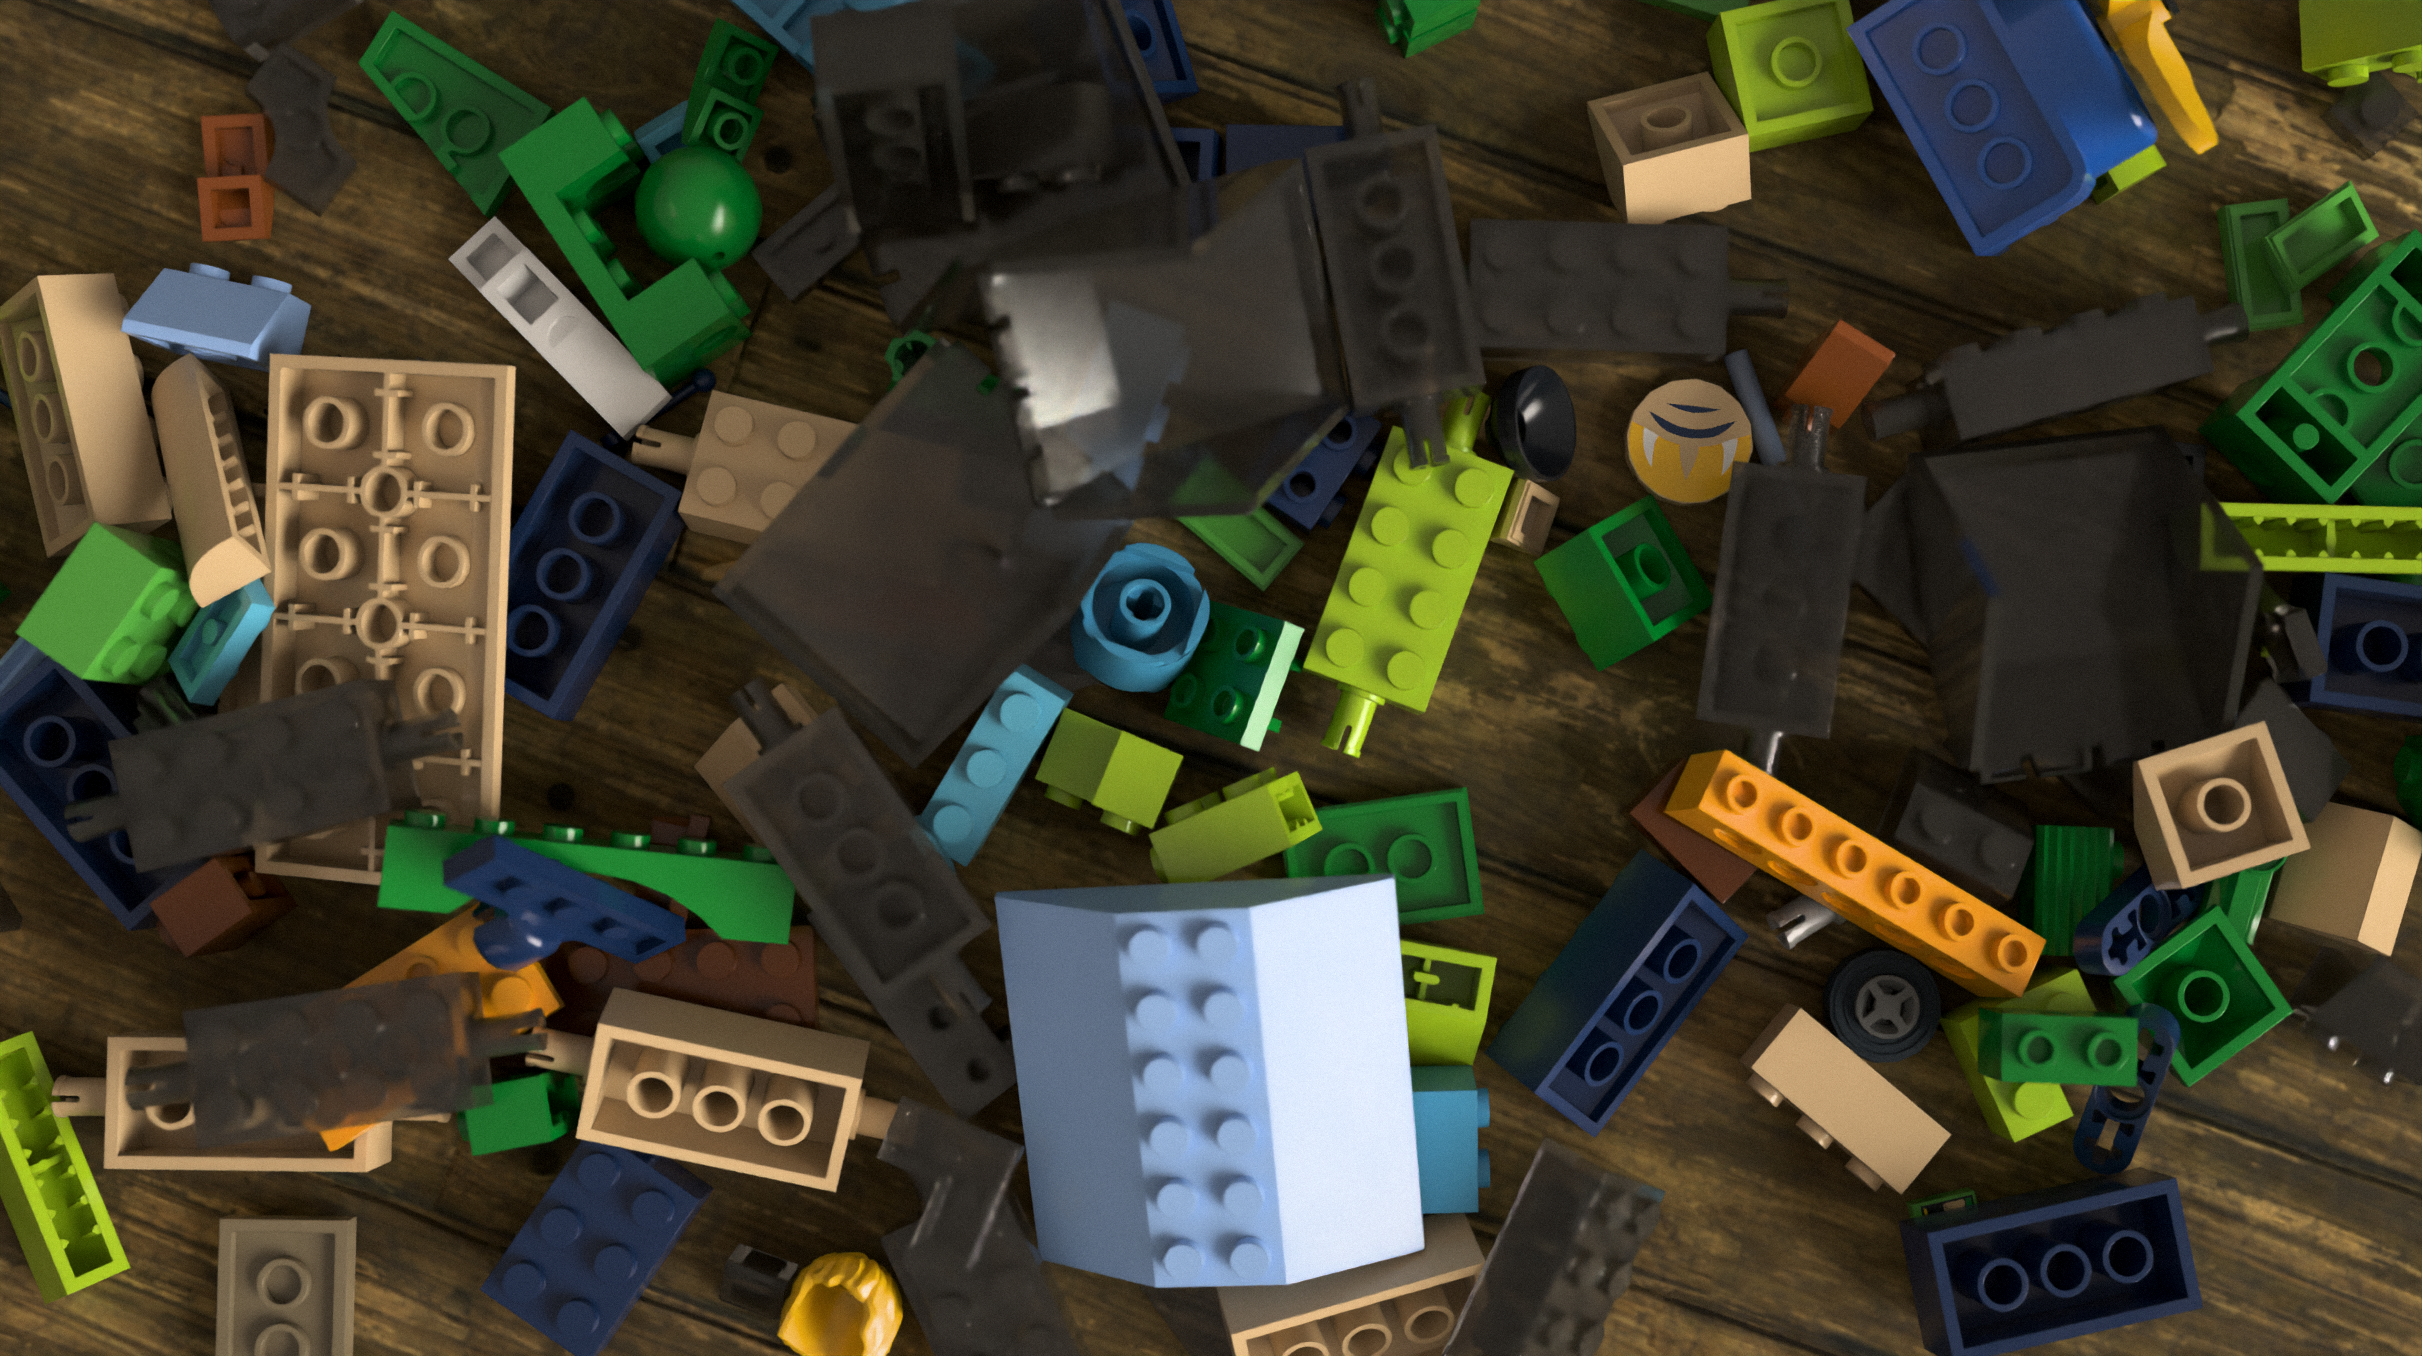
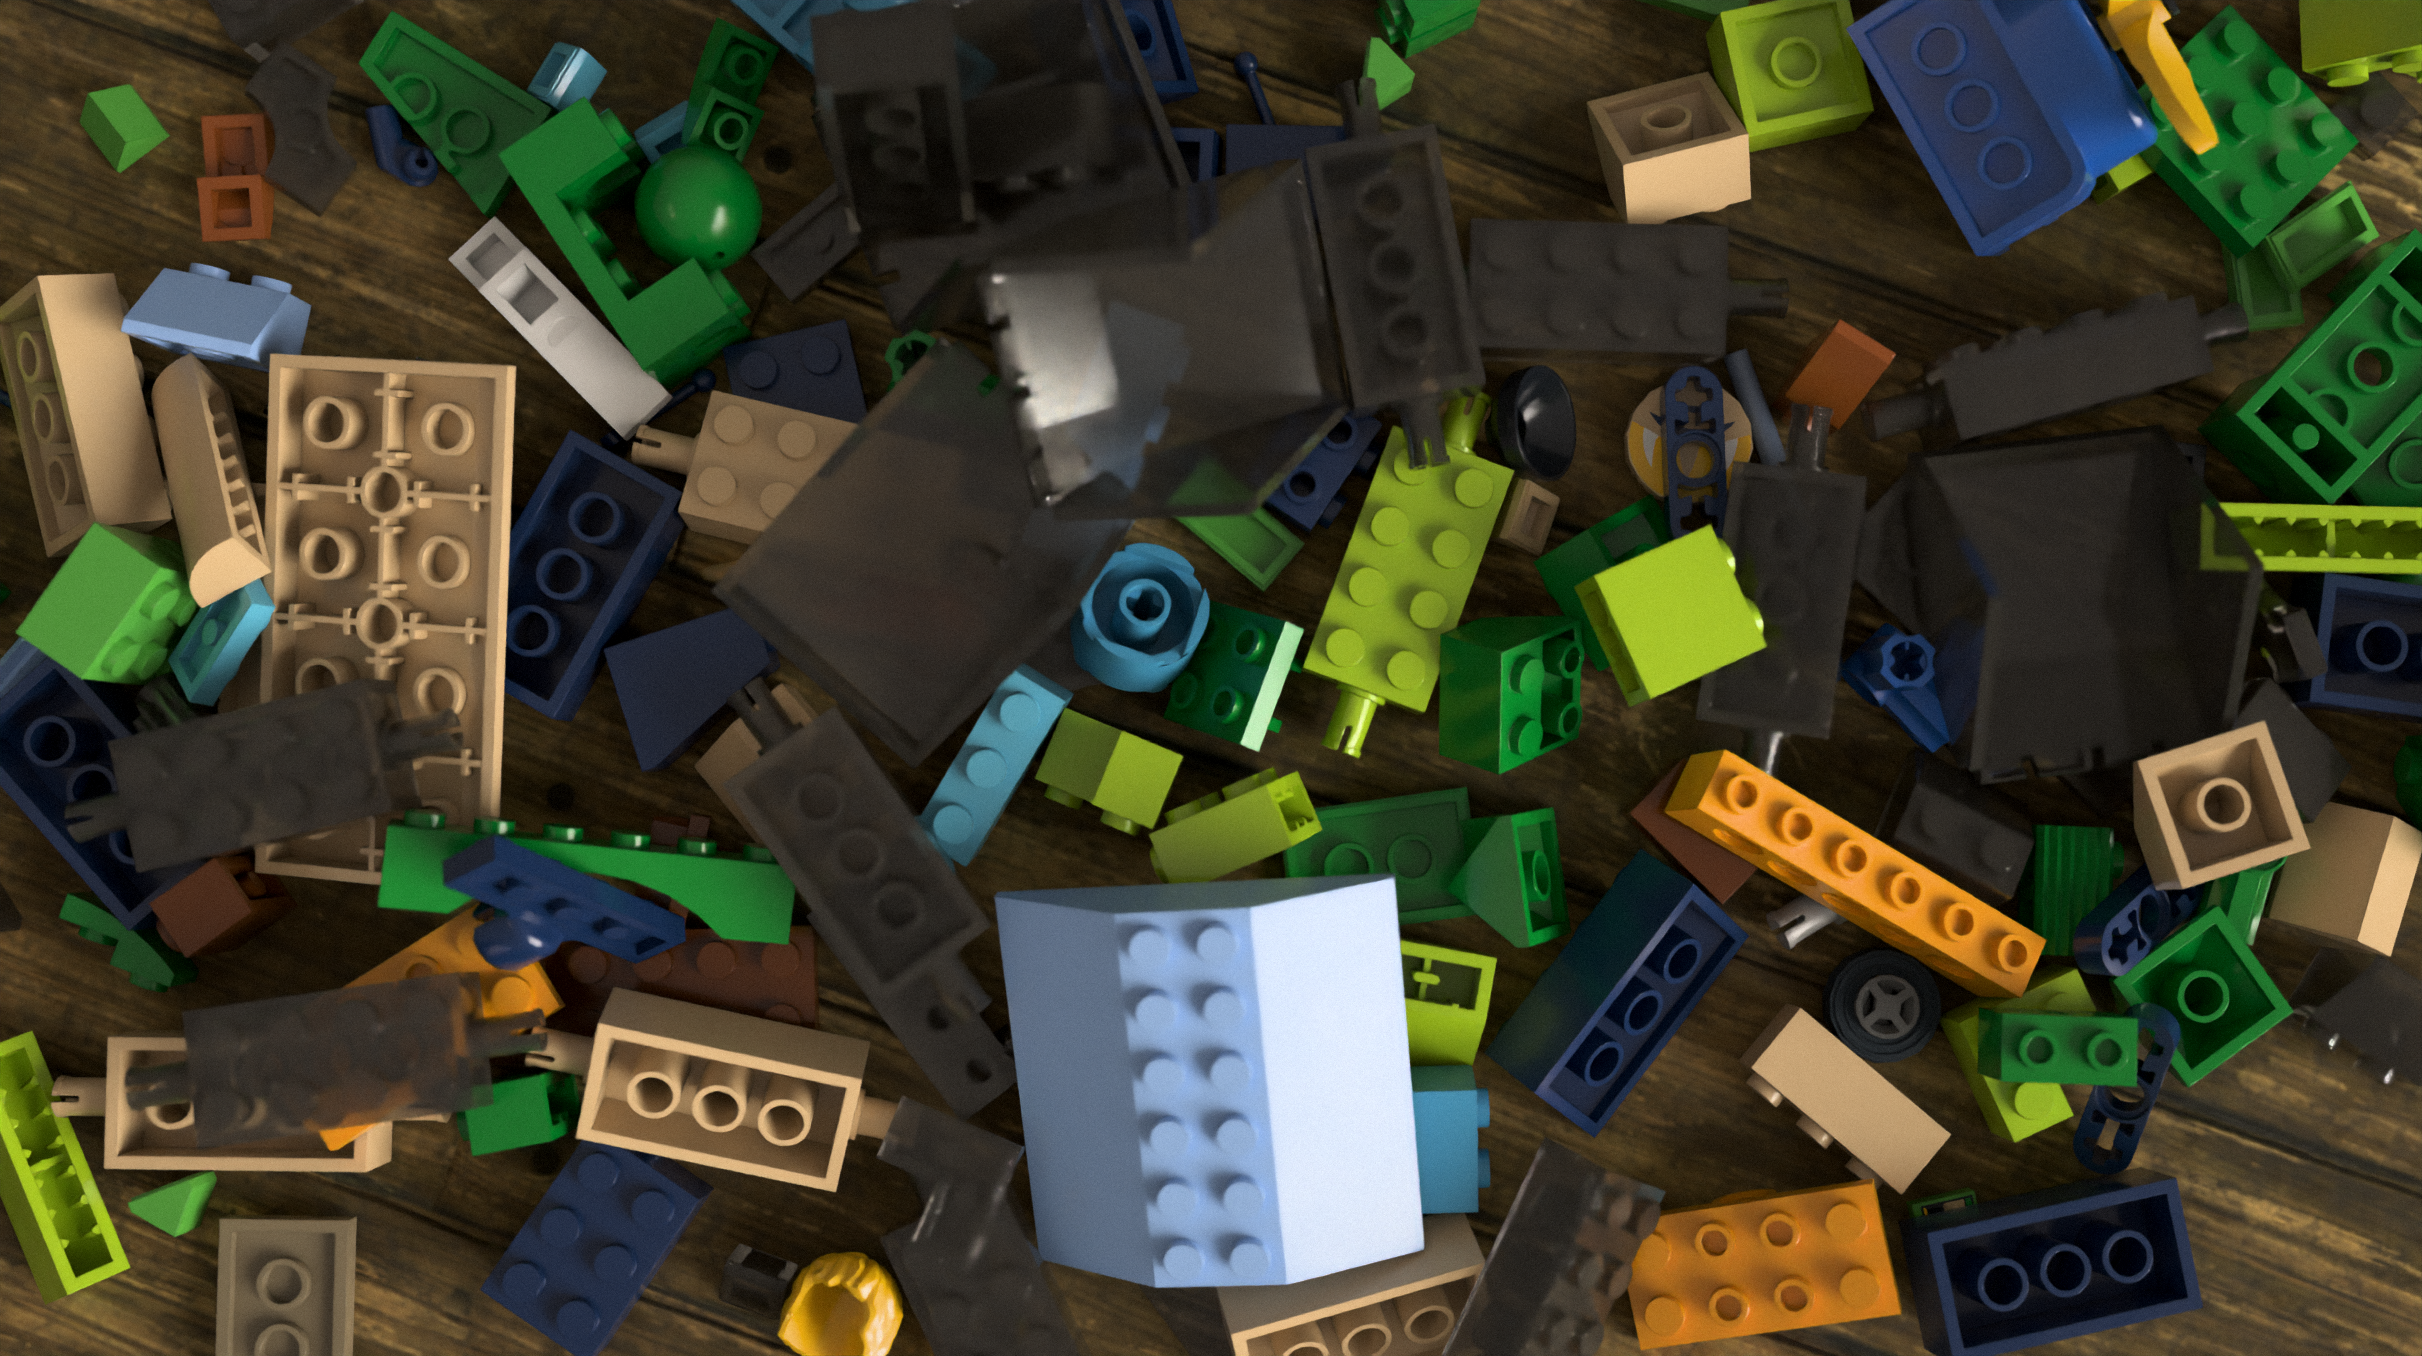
(121, 125): none -> bright green slope
(139, 951): none -> green slope
(177, 1205): none -> bright green slope
(396, 155): none -> dark blue arm
(566, 77): none -> medium azure slope
(679, 681): none -> dark blue slope
(802, 371): none -> dark blue wing
(1246, 65): none -> dark blue hinge
(1388, 70): none -> bright green slope
(1509, 689): none -> green slope
(1515, 875): none -> green slope
(1671, 615): none -> lime brick
(1676, 413): none -> dark blue beam
(1763, 1265): none -> light orange plate
(1897, 675): none -> blue piece
(2269, 130): none -> green plate

